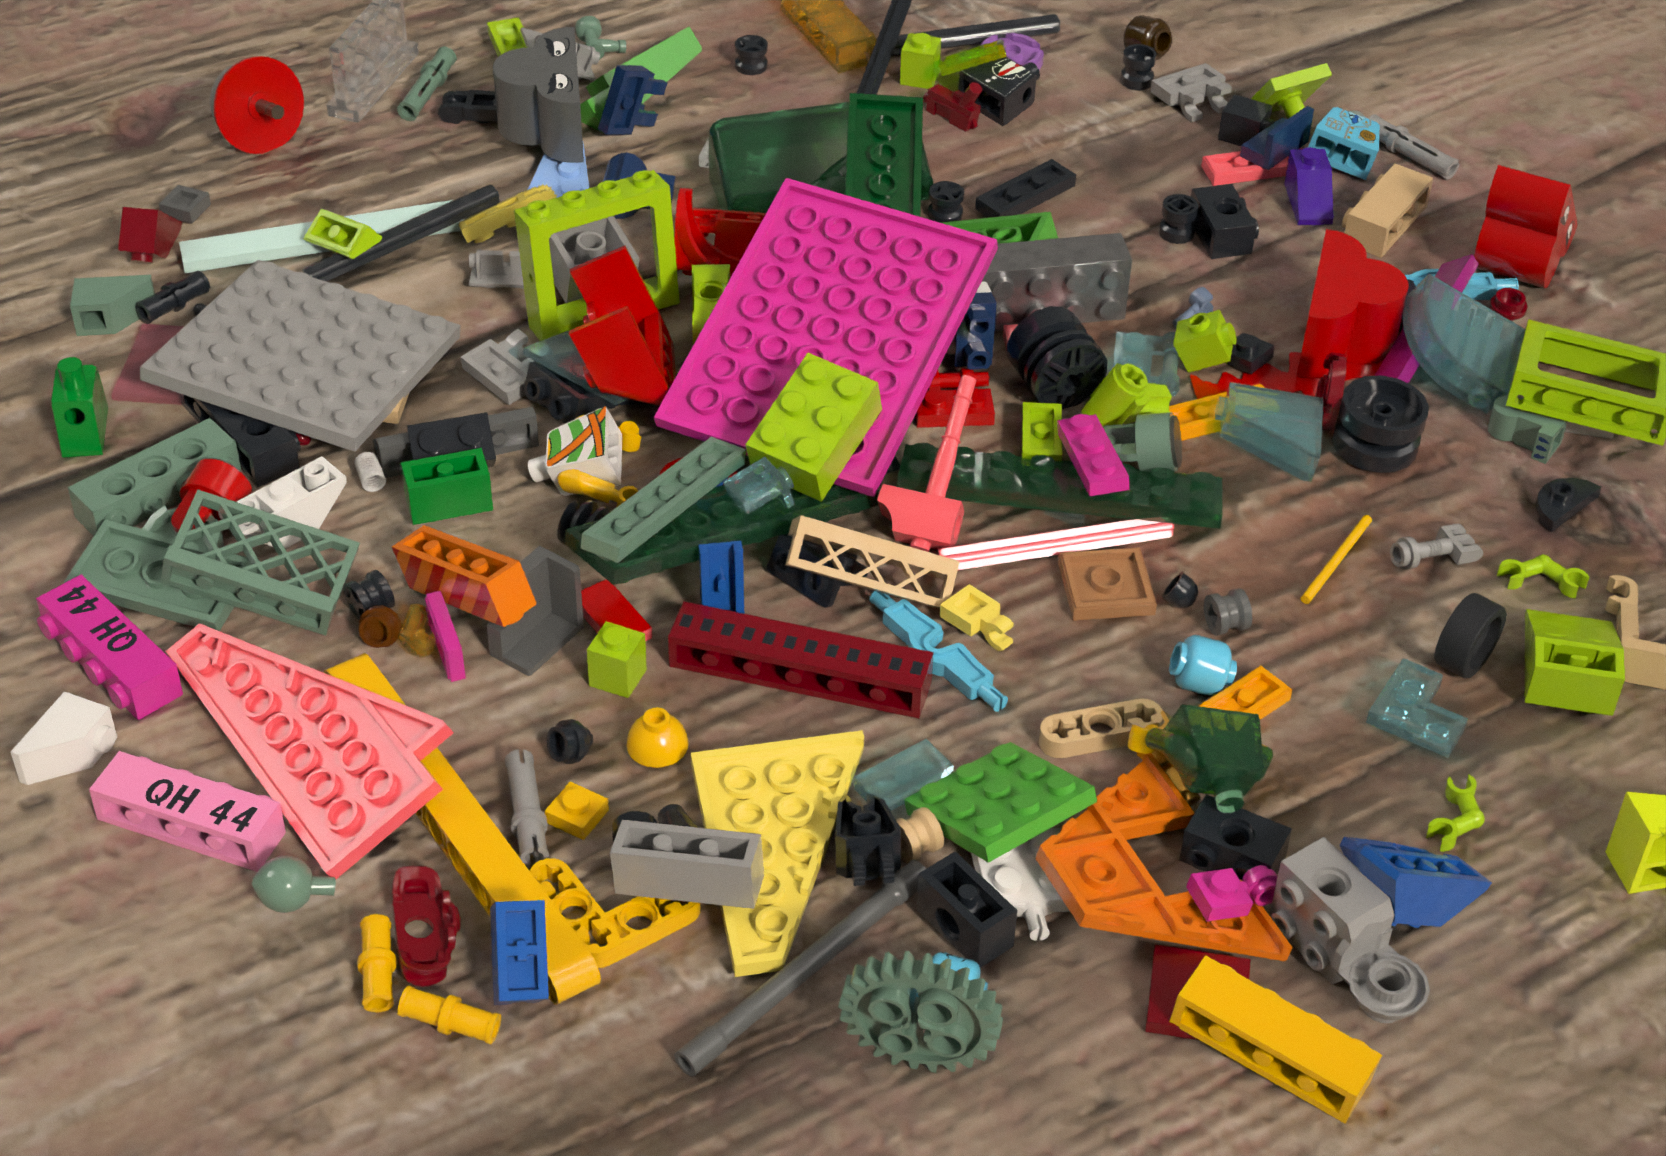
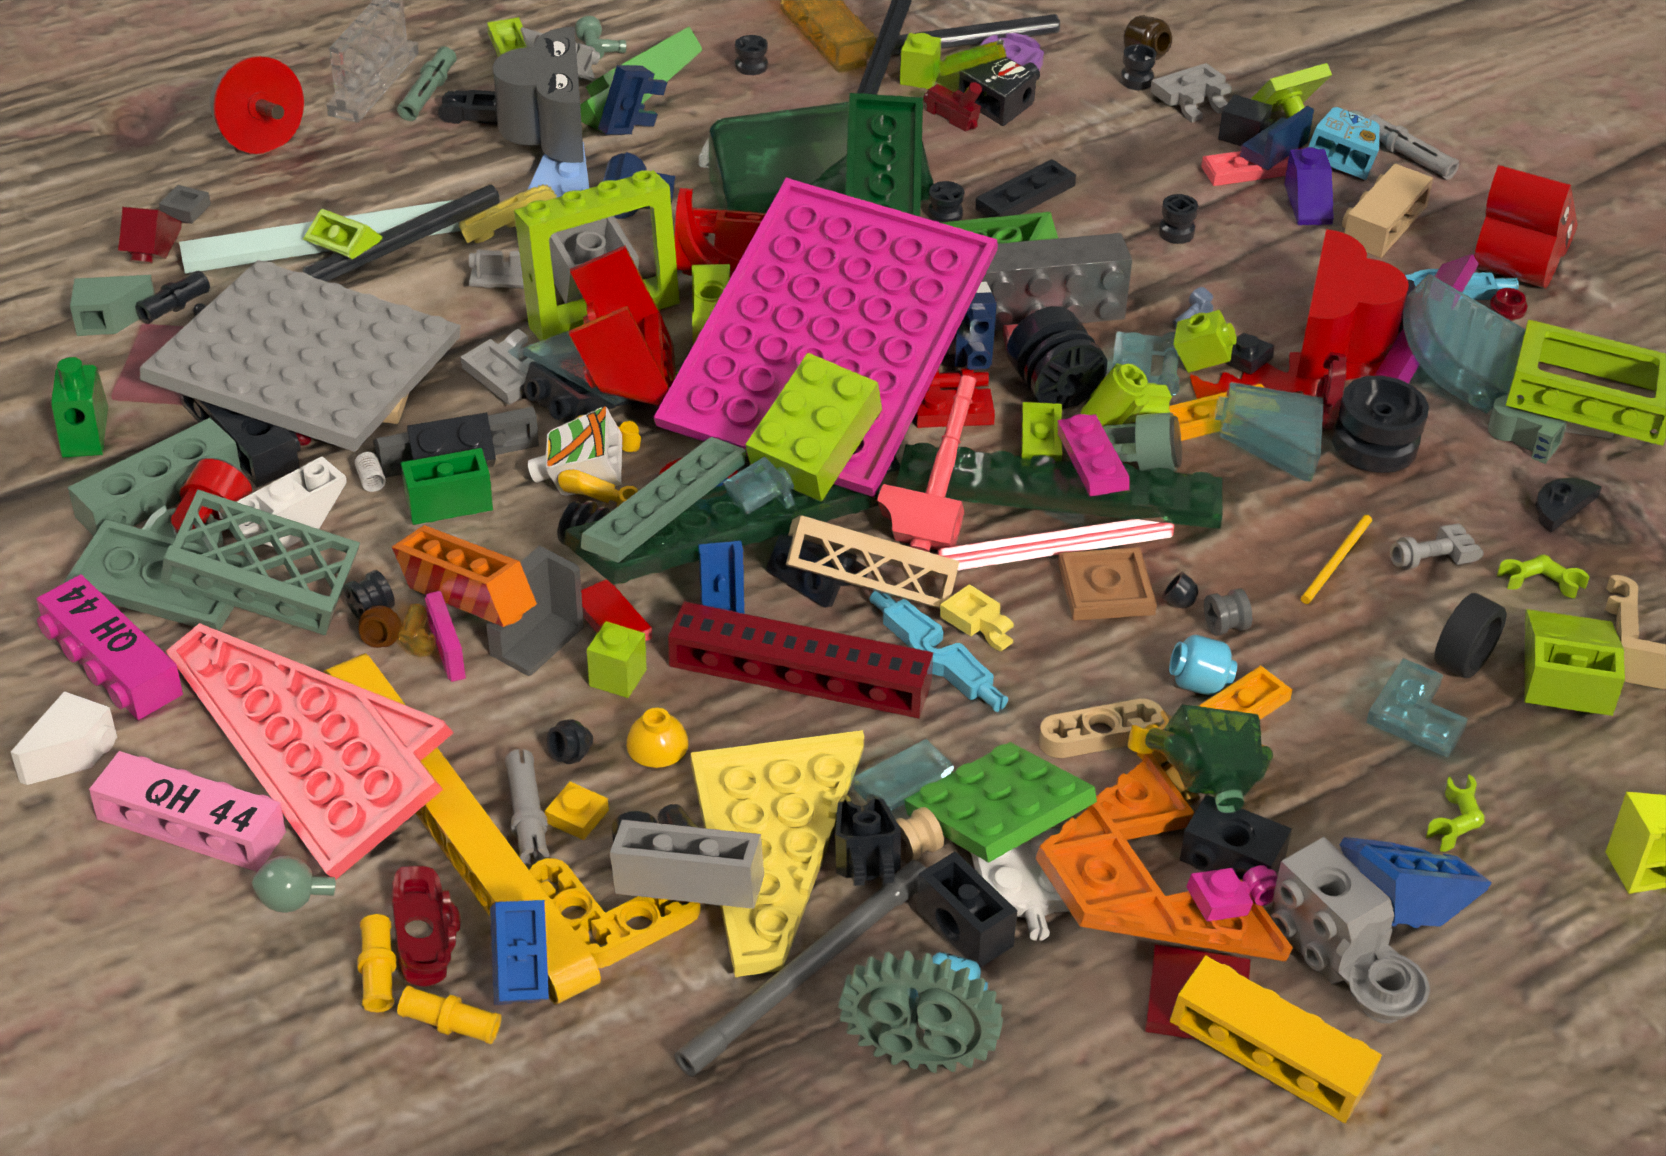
(1224, 221): black brick -> none

